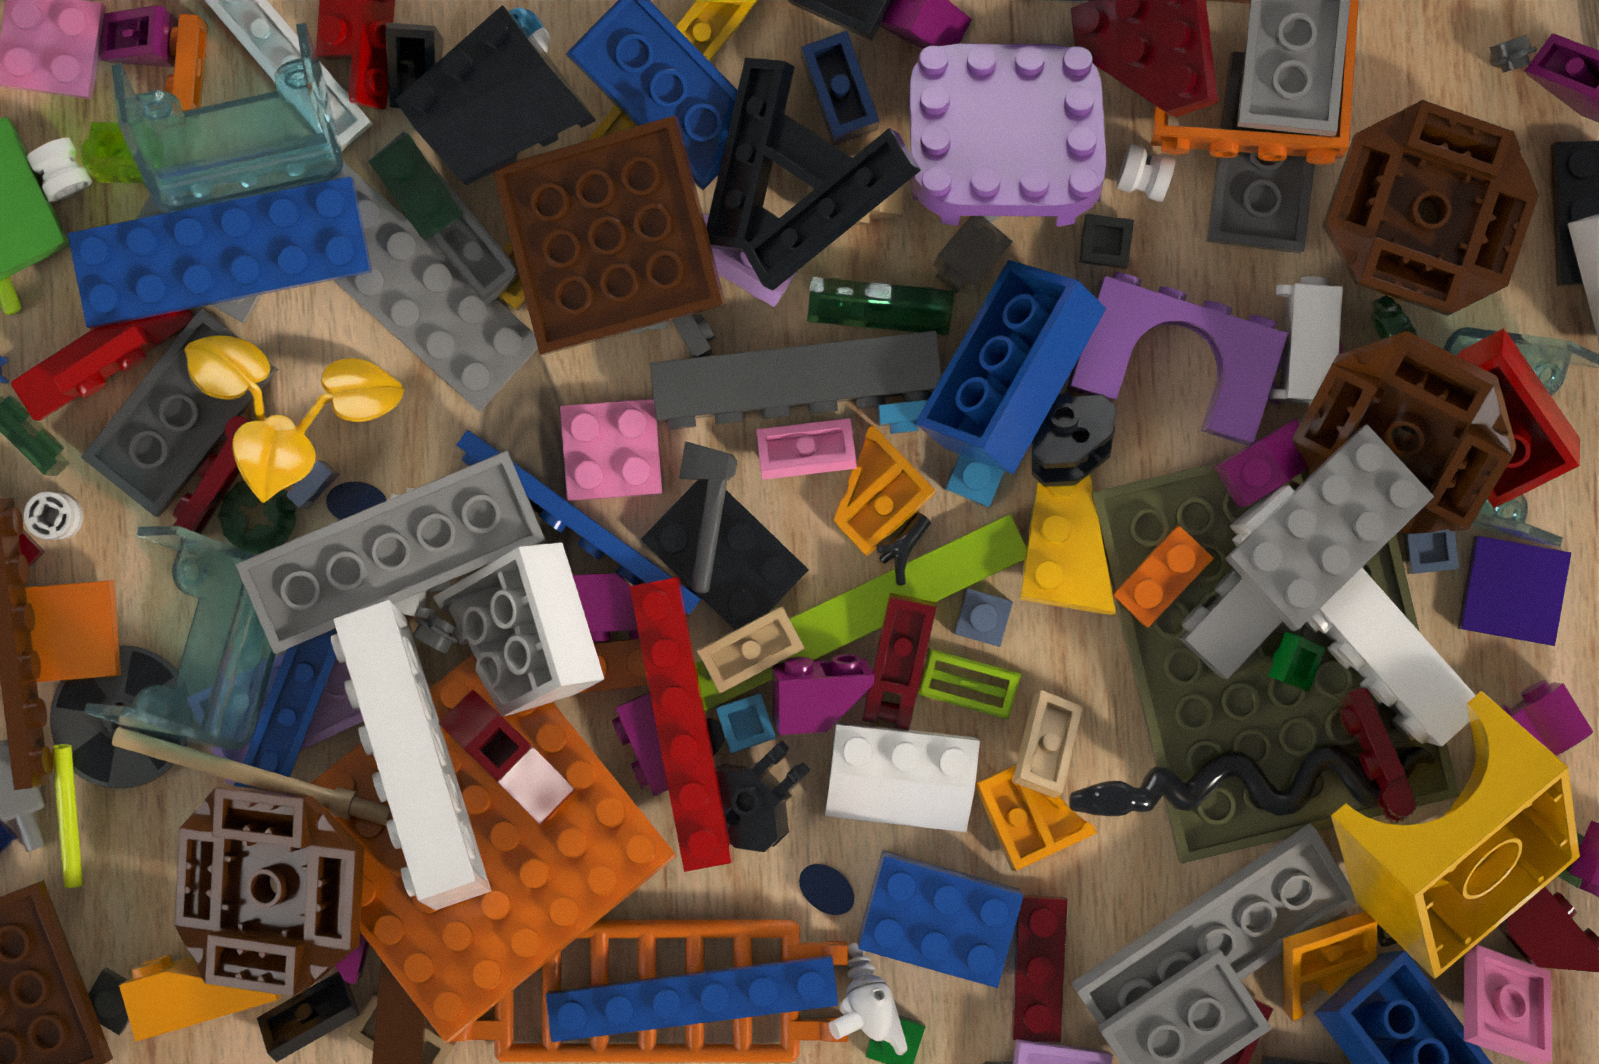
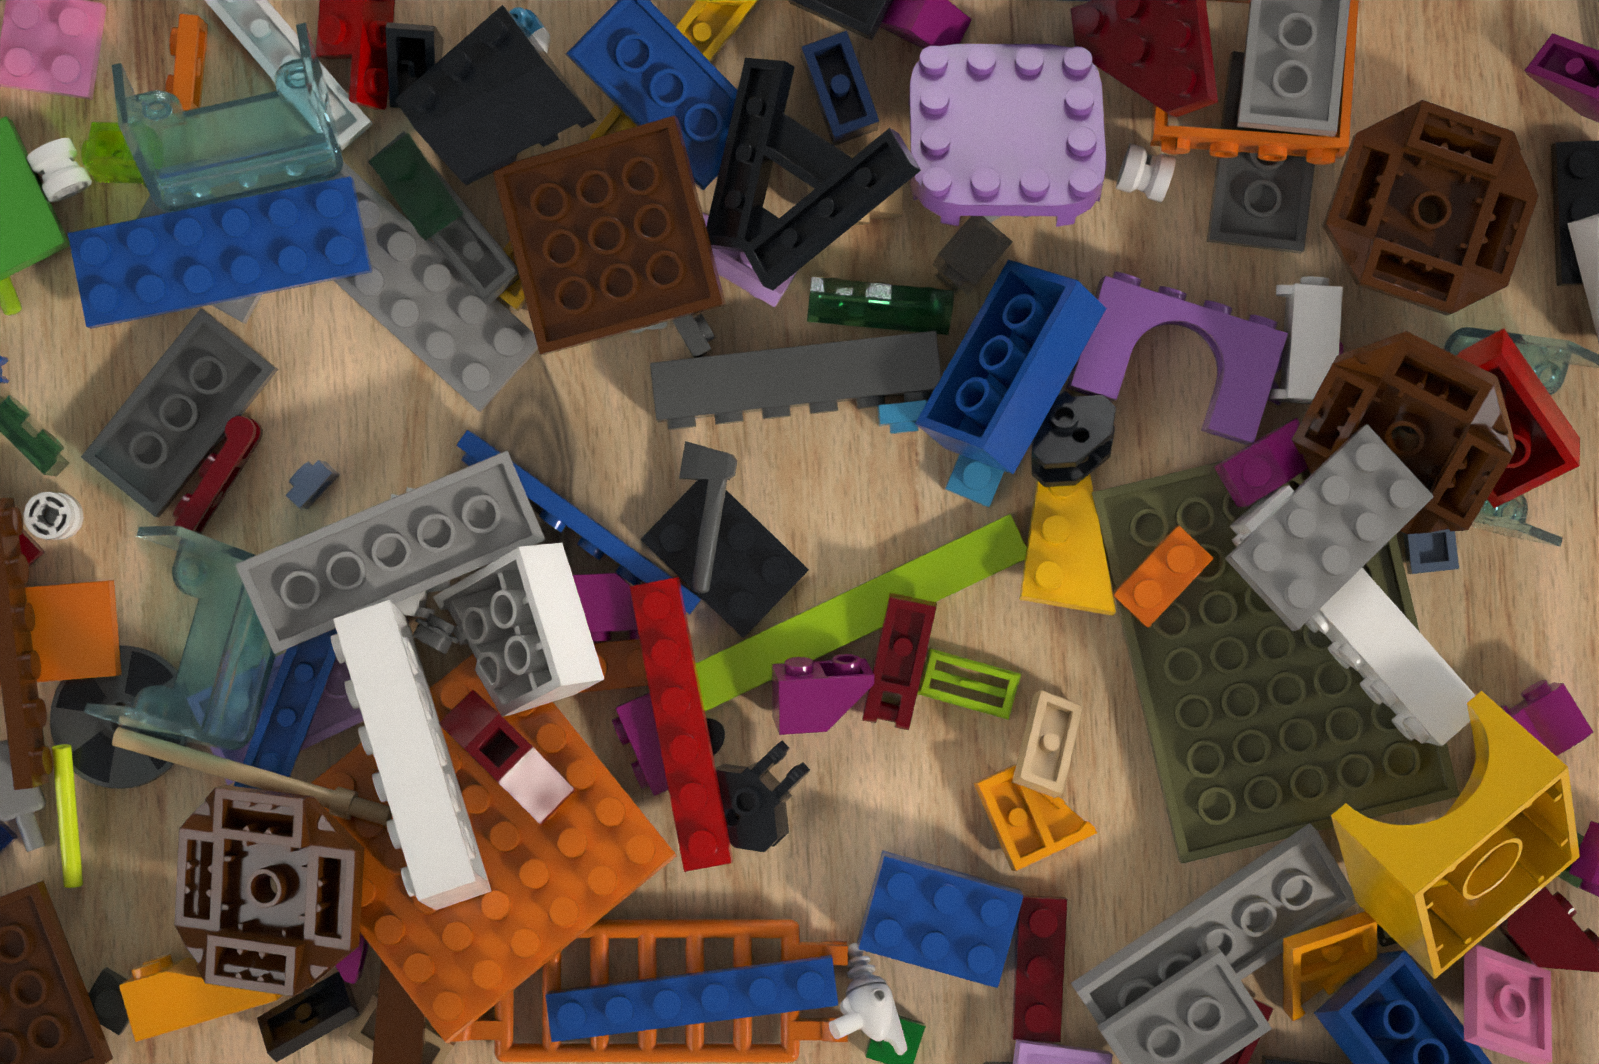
(91, 359): red bracket -> none
(138, 36): magenta slope -> none
(261, 537): clear green gear -> none
(274, 450): yellow plant -> none
(353, 498): dark blue sticker -> none
(611, 450): bright pink plate -> none
(745, 722): dark azure plate -> none
(750, 649): tan plate -> none
(806, 448): bright pink plate -> none
(826, 889): dark blue sticker -> none
(880, 494): light orange wing -> none
(902, 545): black bar -> none
(902, 776): white slope -> none
(983, 617): sand blue plate -> none
(1106, 241): pearl dark grey plate -> none
(1120, 798): black animal -> none
(1229, 626): light grey brick -> none
(1296, 661): green plate -> none
(1379, 755): dark red hinge -> none
(1389, 318): clear green gear -> none
(1512, 53): dark grey plate -> none
(1514, 590): dark purple tile -> none

